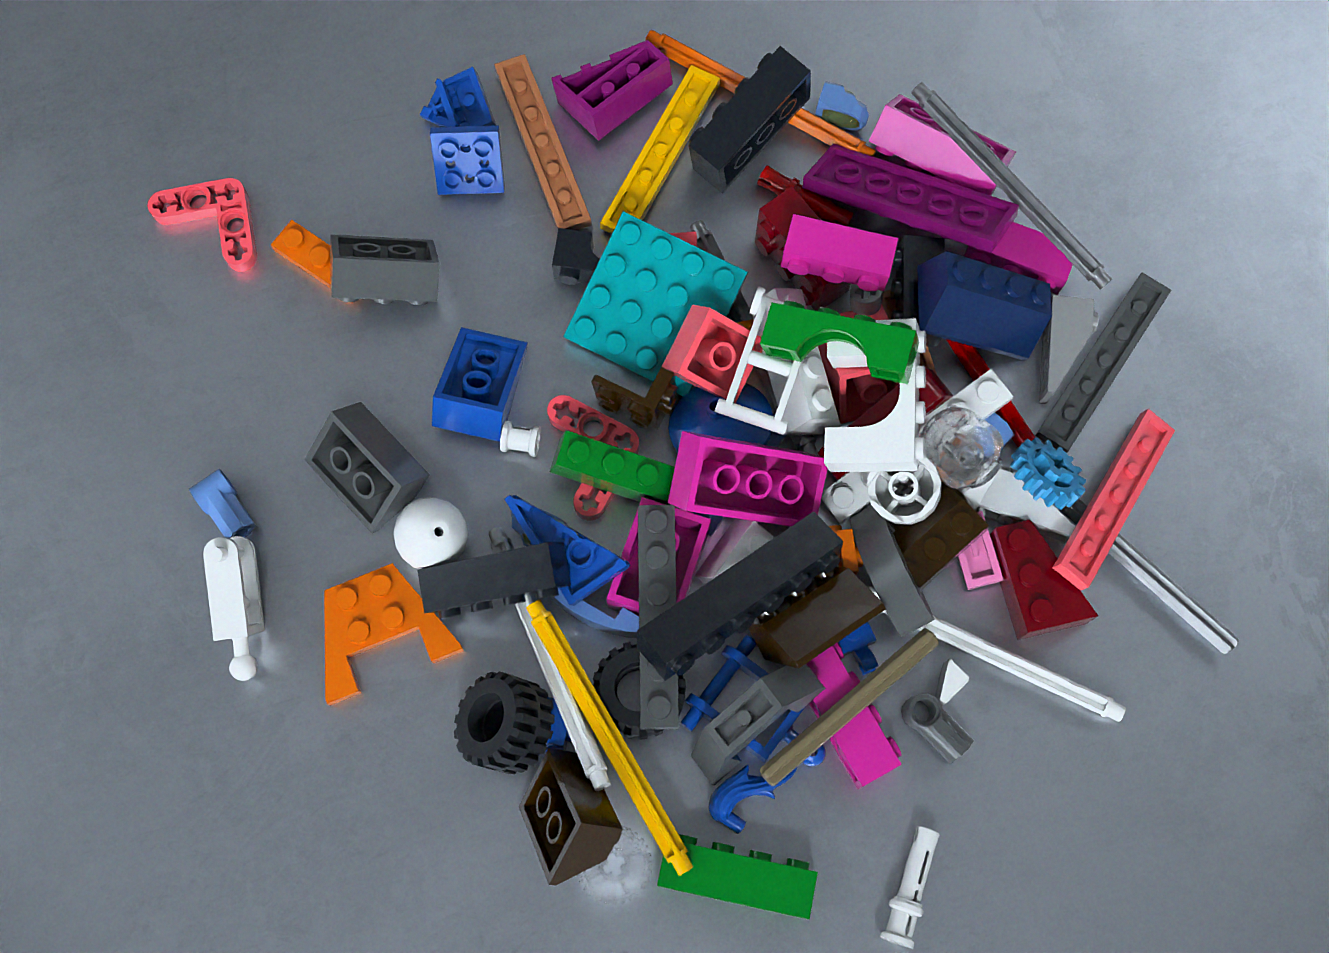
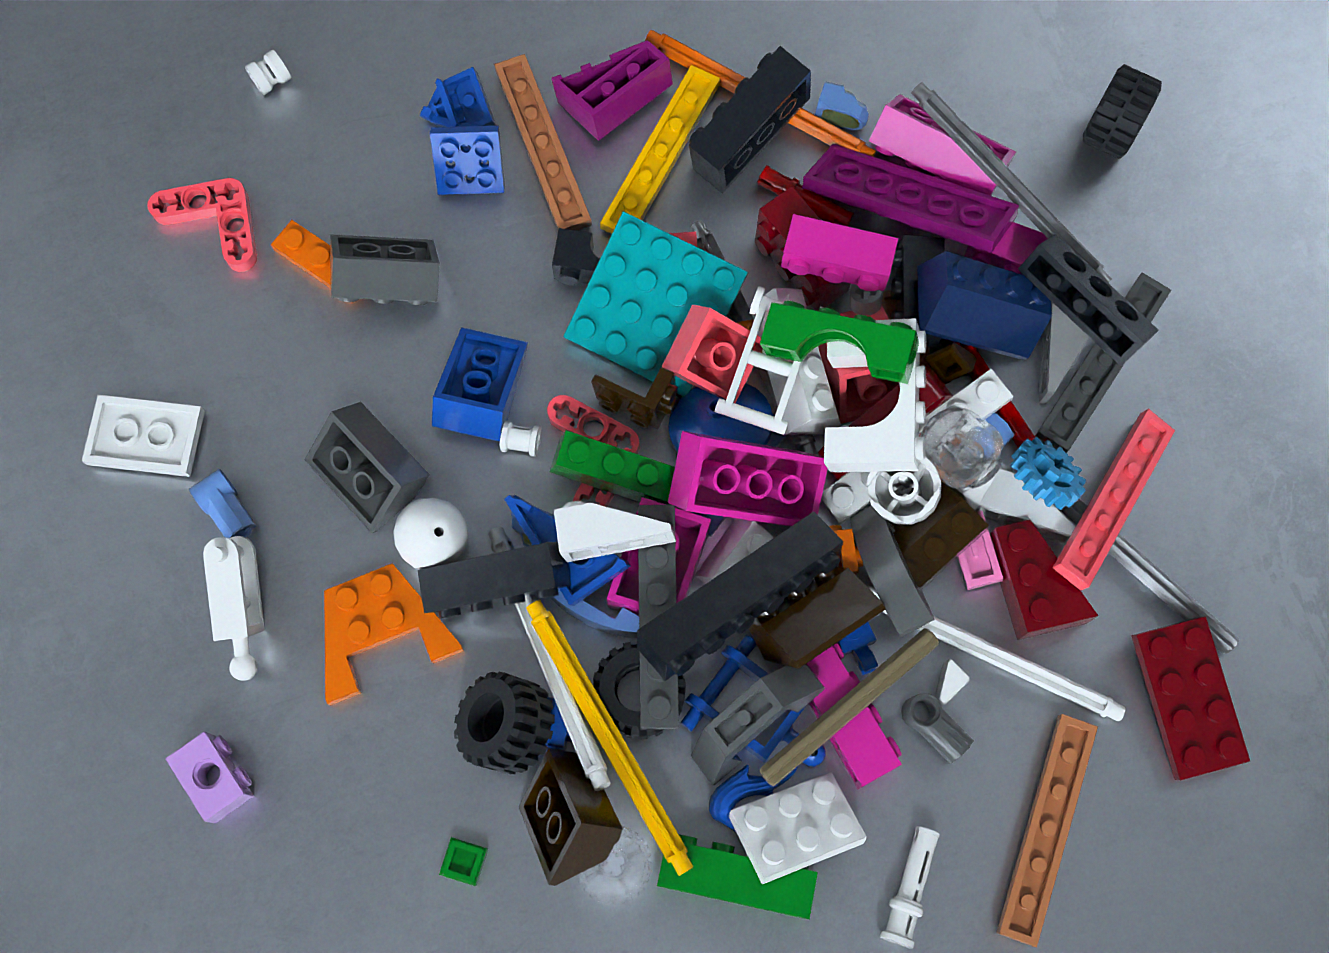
(143, 435): none -> white plate
(191, 769): none -> lavender brick
(261, 75): none -> white wheel
(463, 861): none -> green tile
(597, 531): none -> white slope
(797, 827): none -> white plate
(951, 362): none -> dark brown slope
(1047, 830): none -> nougat plate
(1087, 299): none -> black brick
(1122, 111): none -> black tyre
(1190, 698): none -> dark red plate

